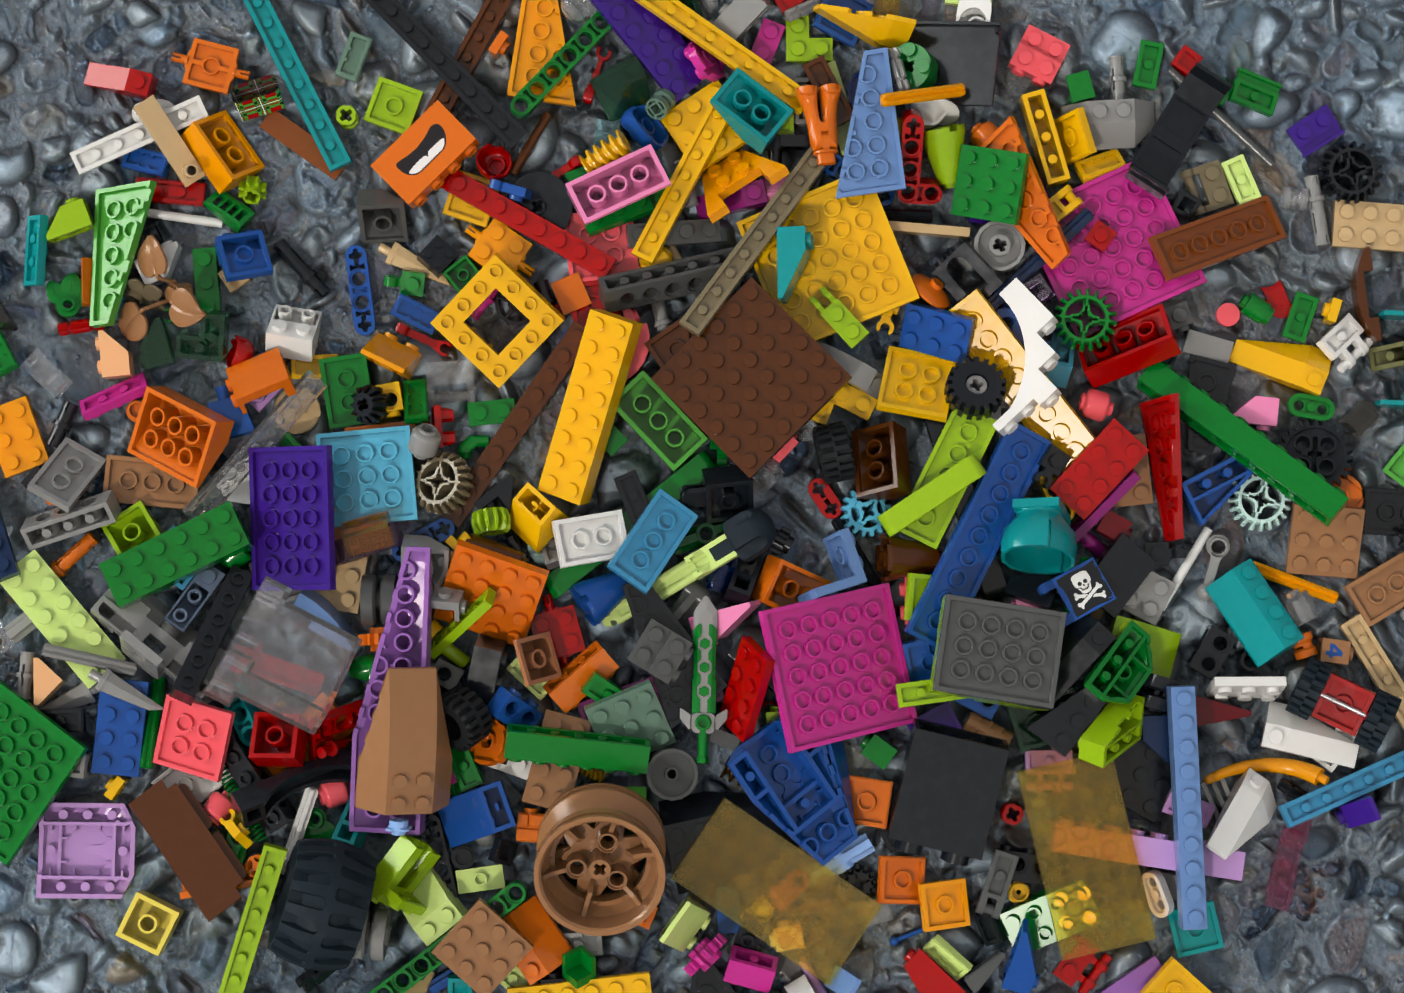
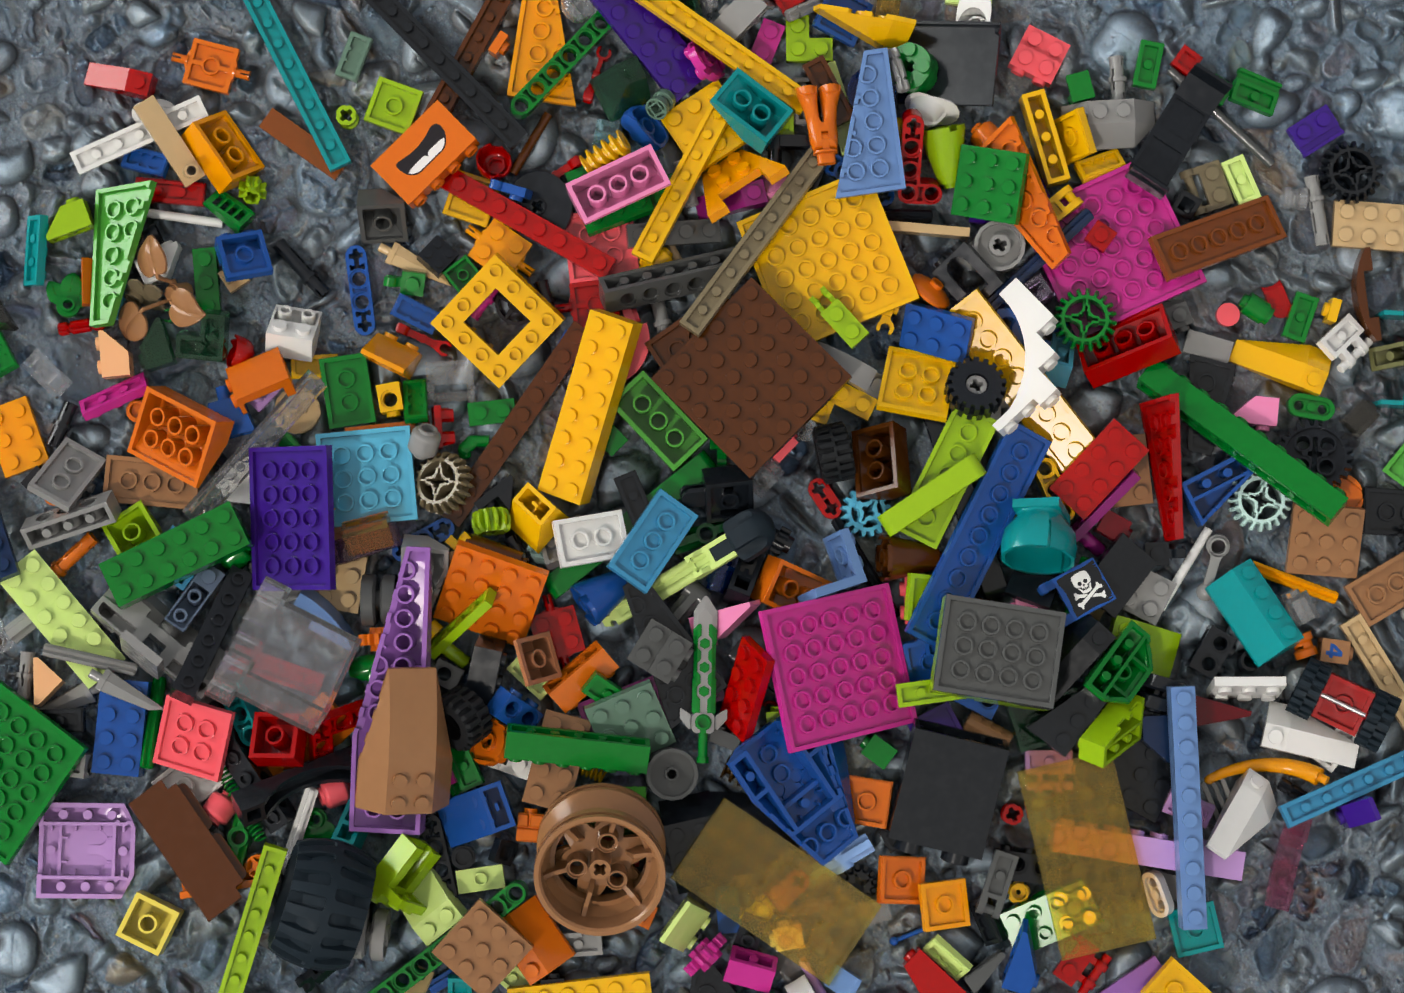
(115, 787): yellow plate -> none
(237, 830): yellow plate -> none
(257, 97): piece -> none
(332, 747): red piece -> none
(369, 404): black gear -> none
(398, 826): light blue plate -> none
(450, 599): light grey bracket -> none
(570, 293): orange sticker -> none
(578, 966): green panel -> none
(792, 256): teal slope -> none
(922, 94): light orange axle -> none
(1052, 463): black plate -> none
(1095, 405): coral head -> none

